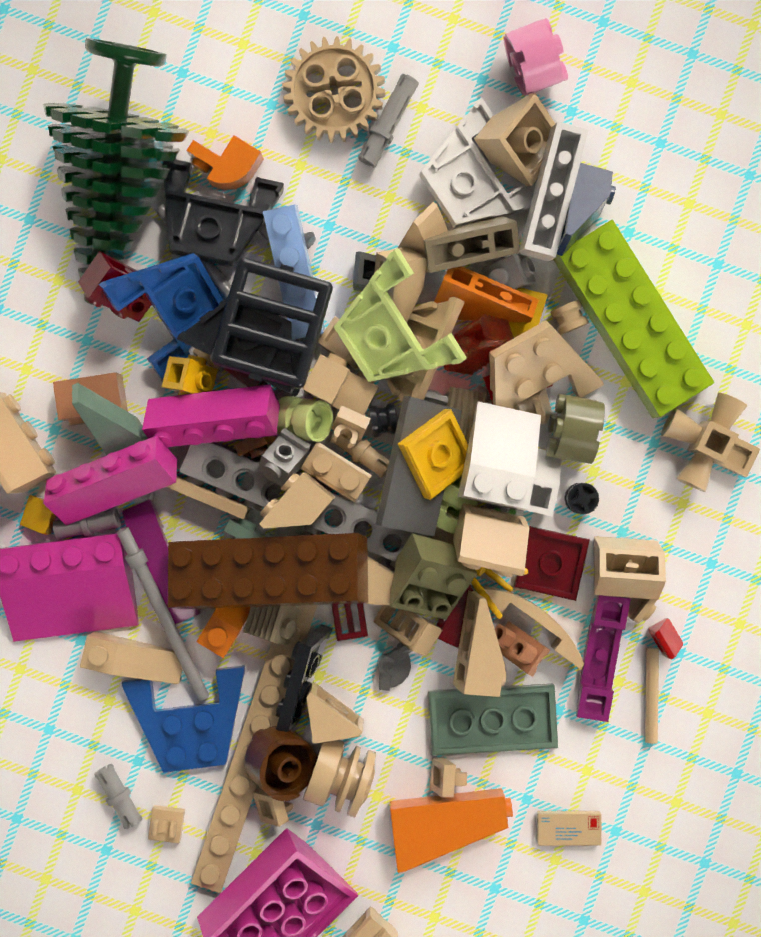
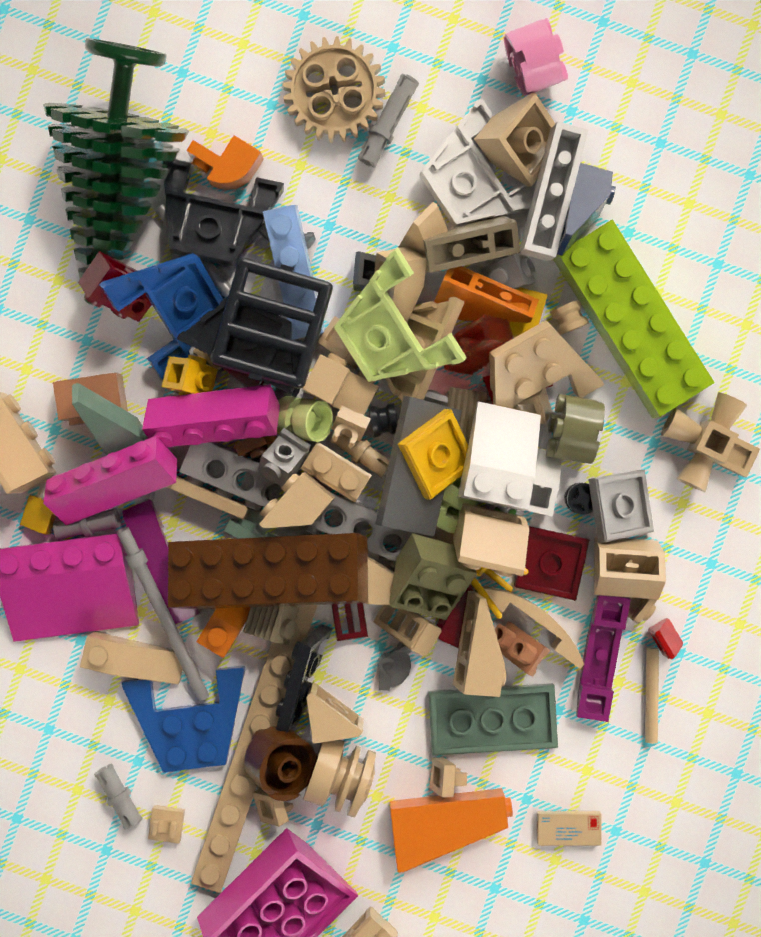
(621, 505): none -> light grey tile

